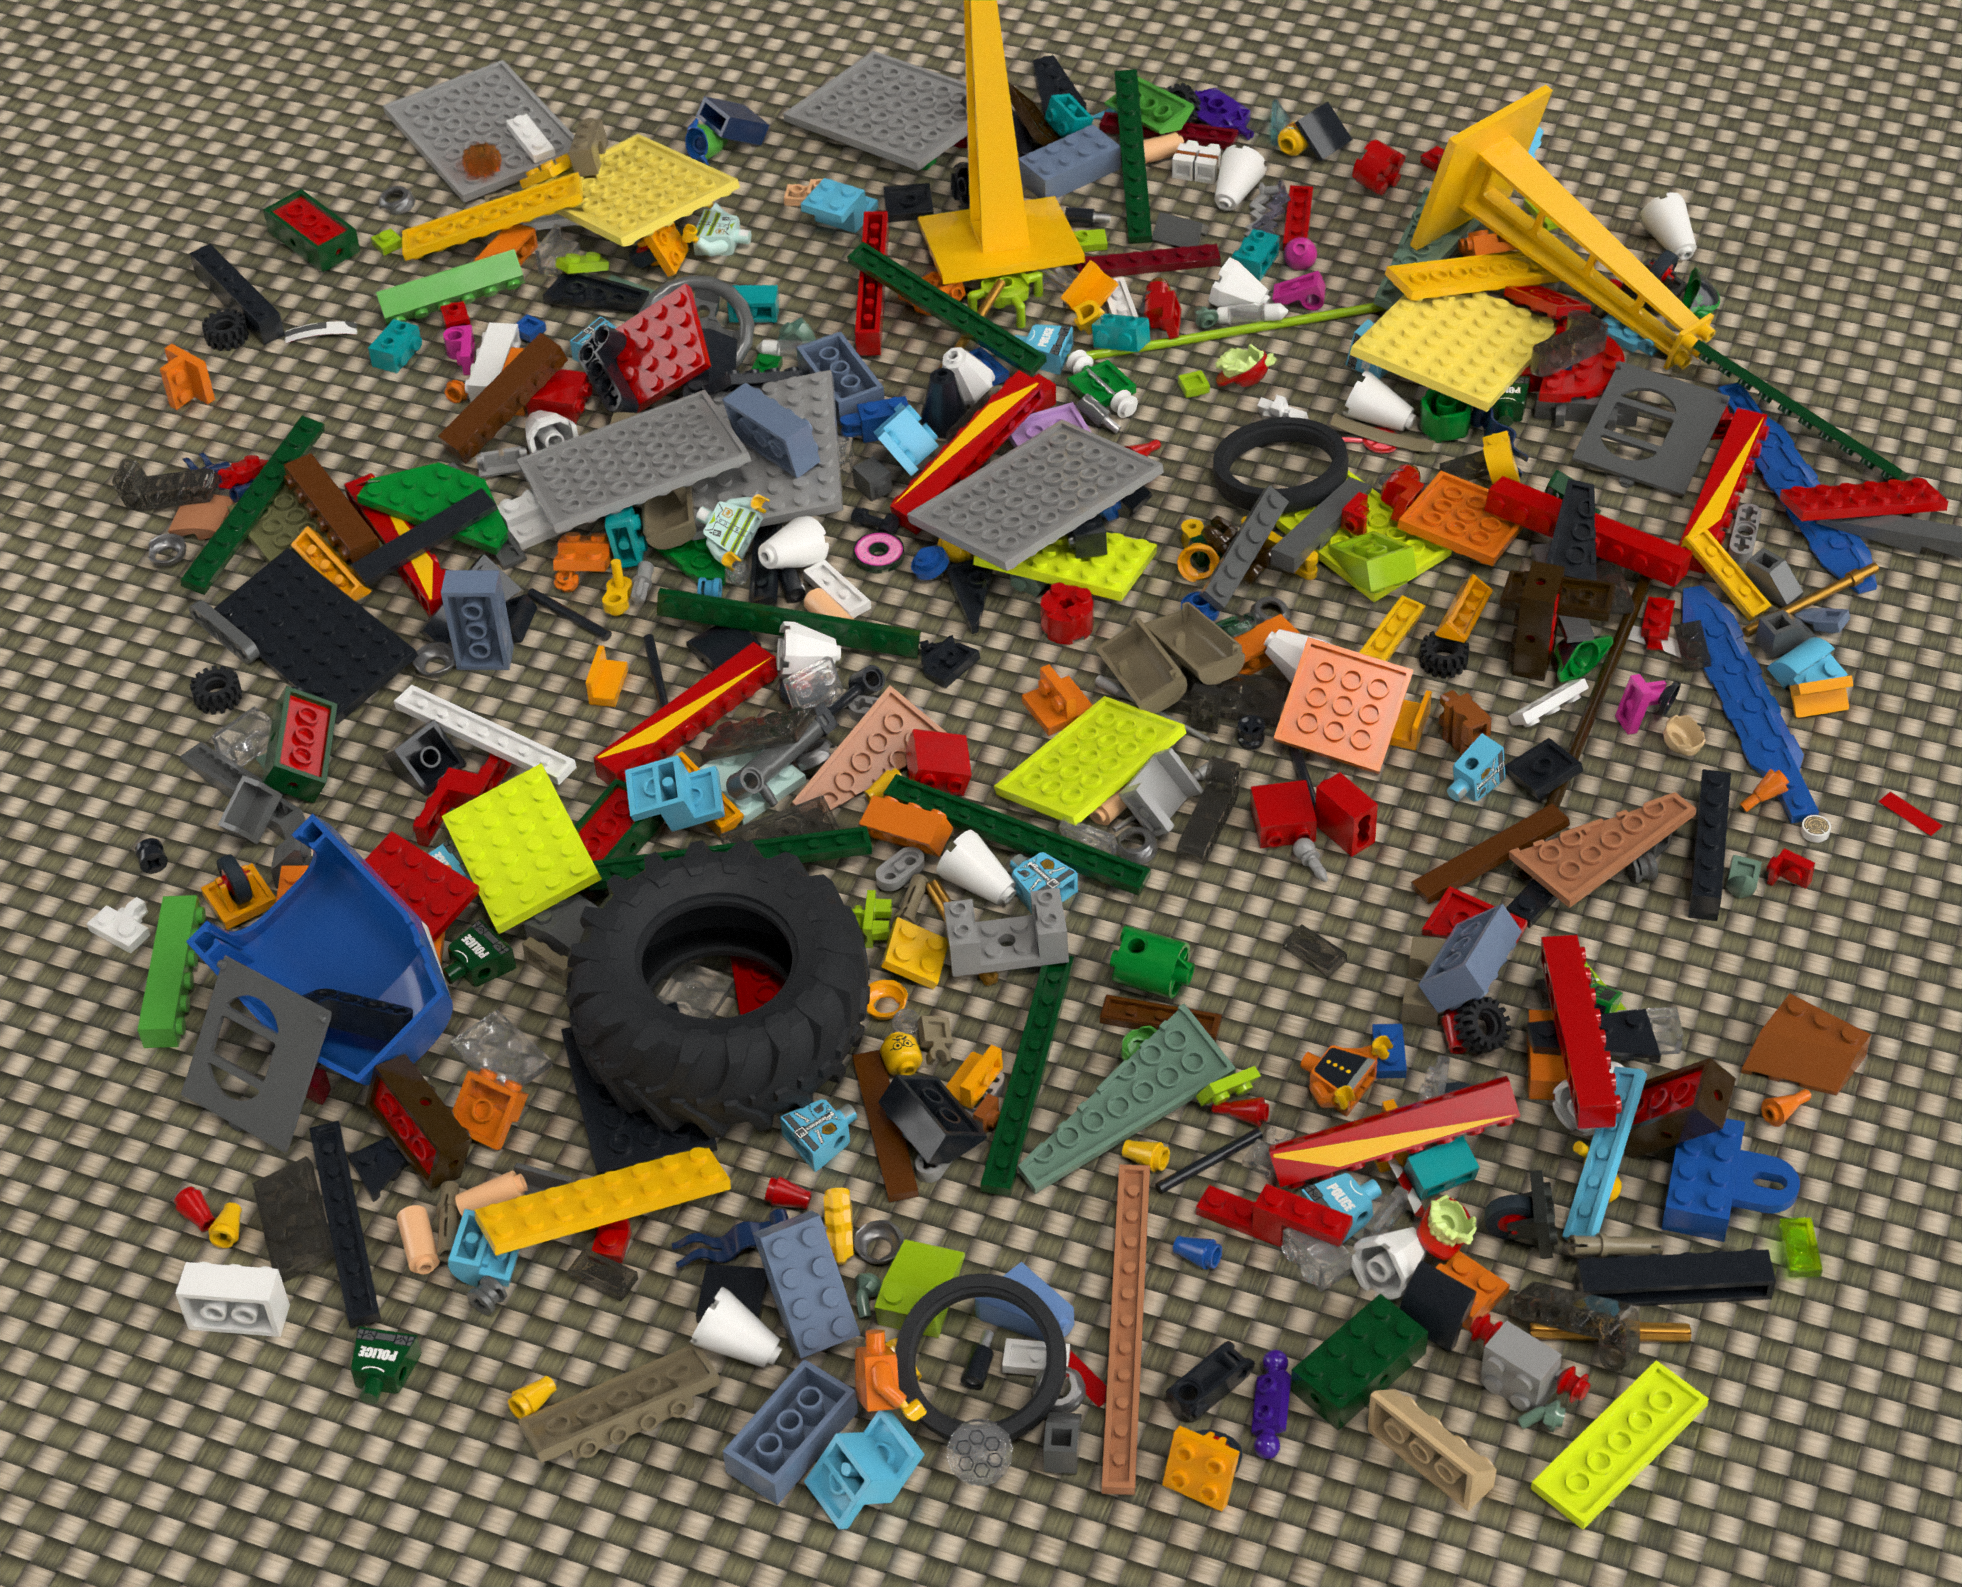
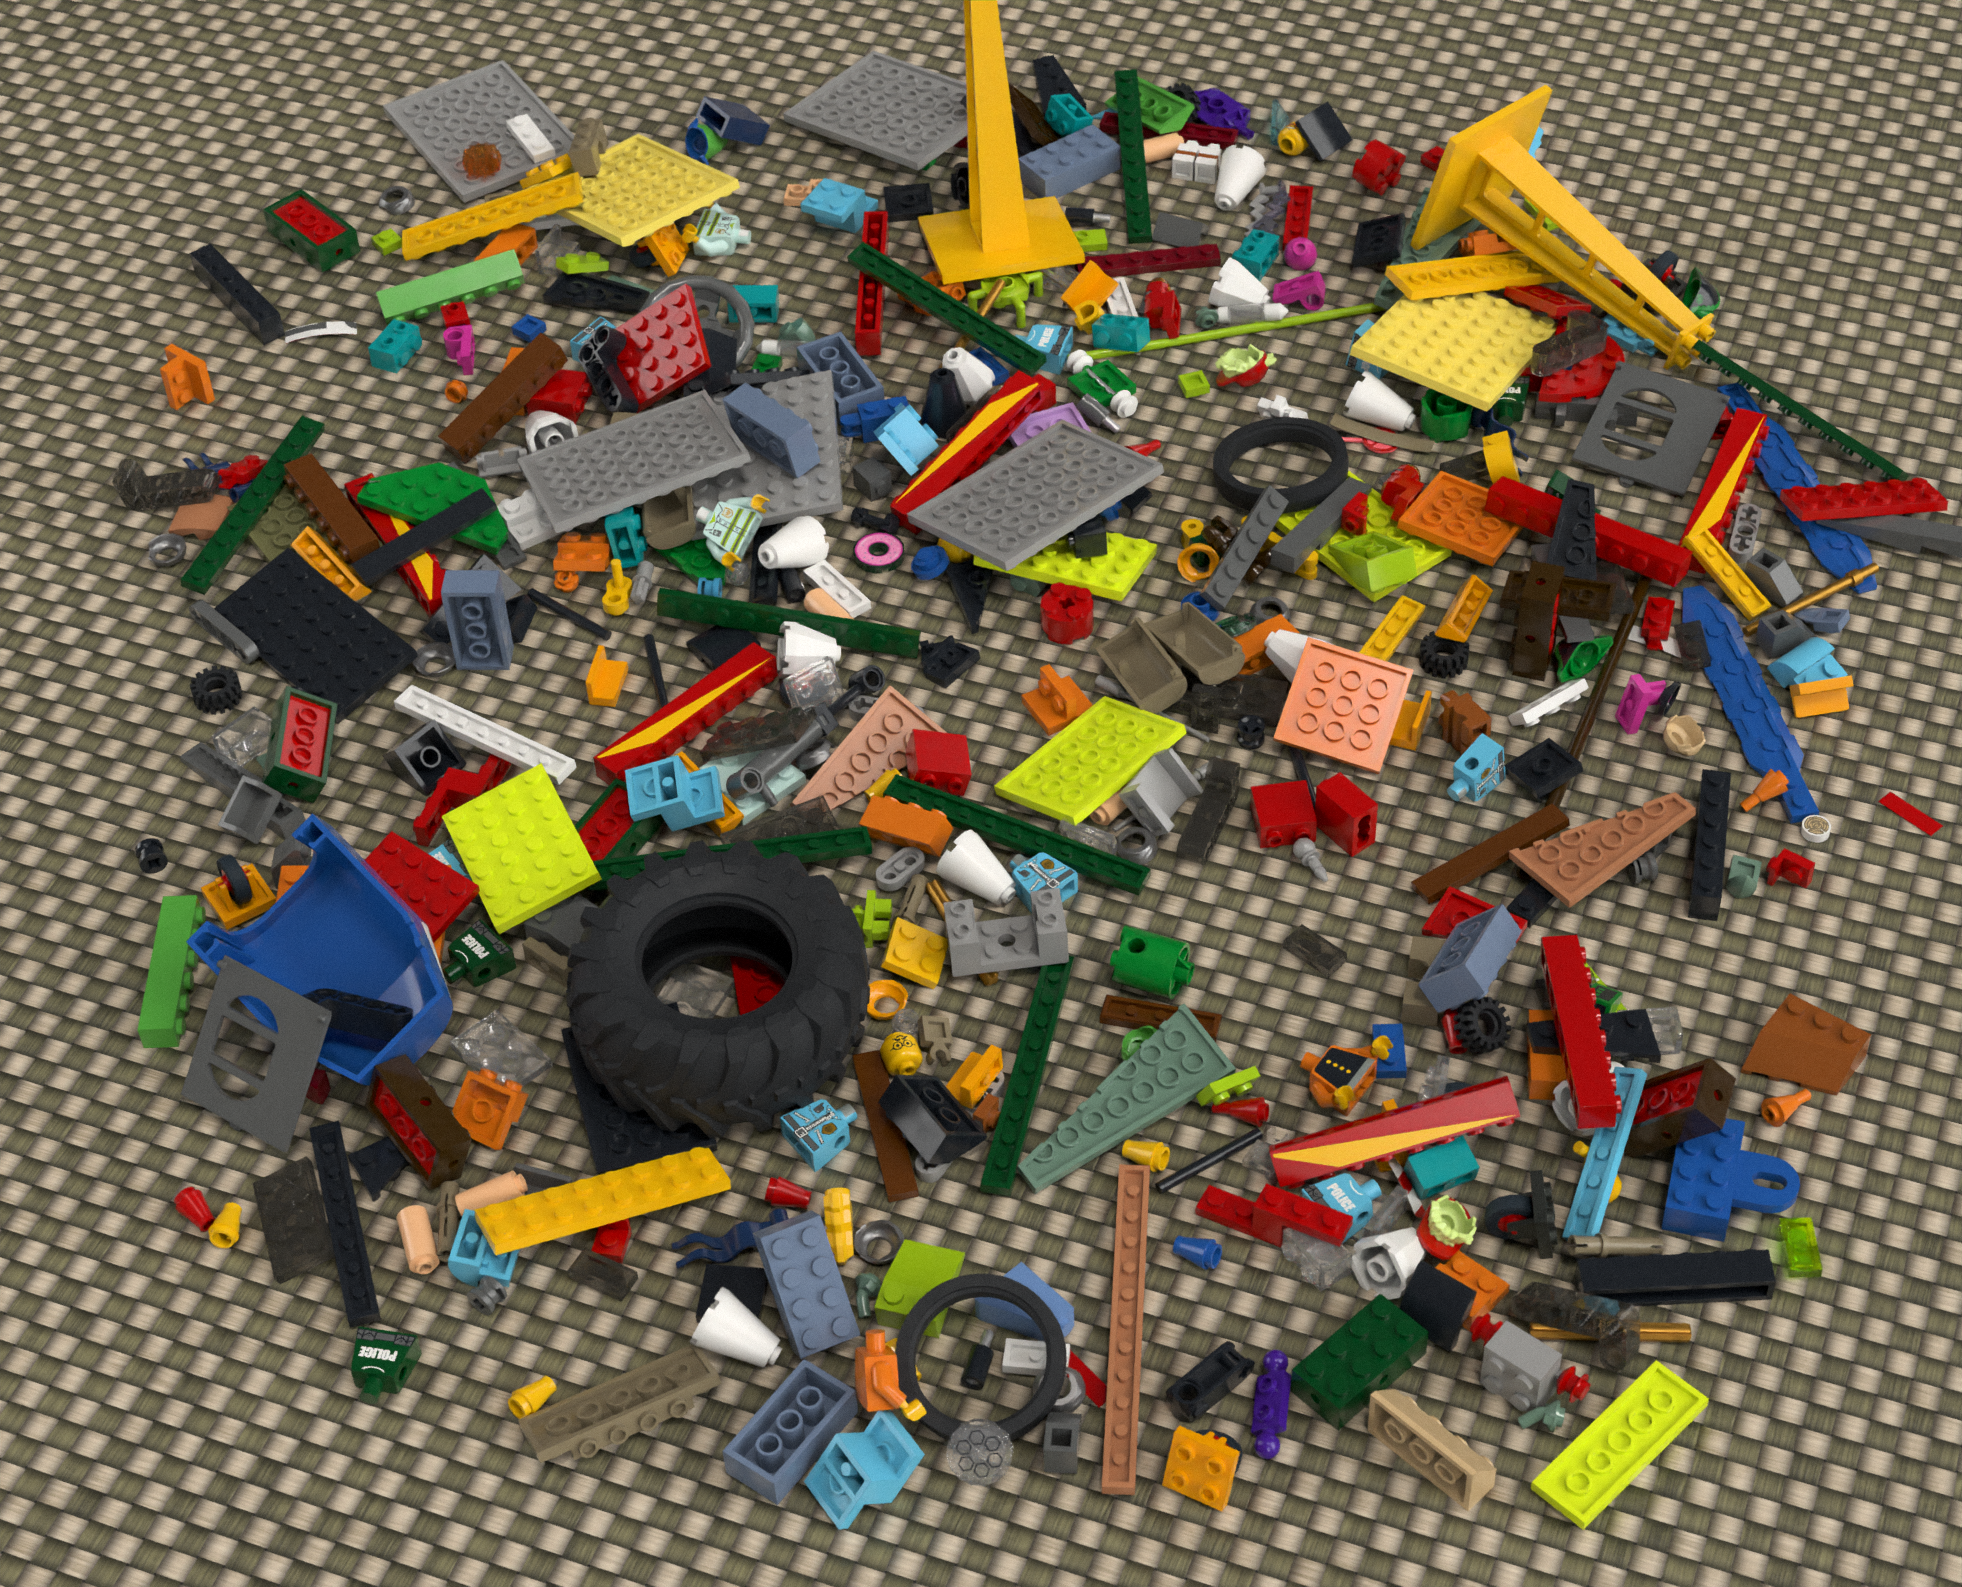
(122, 926): white hinge -> none
(225, 329): black tyre -> none
(233, 1299): white brick -> none
(491, 356): white brick -> none
(1379, 240): none -> black tile
(1670, 224): white cone -> none

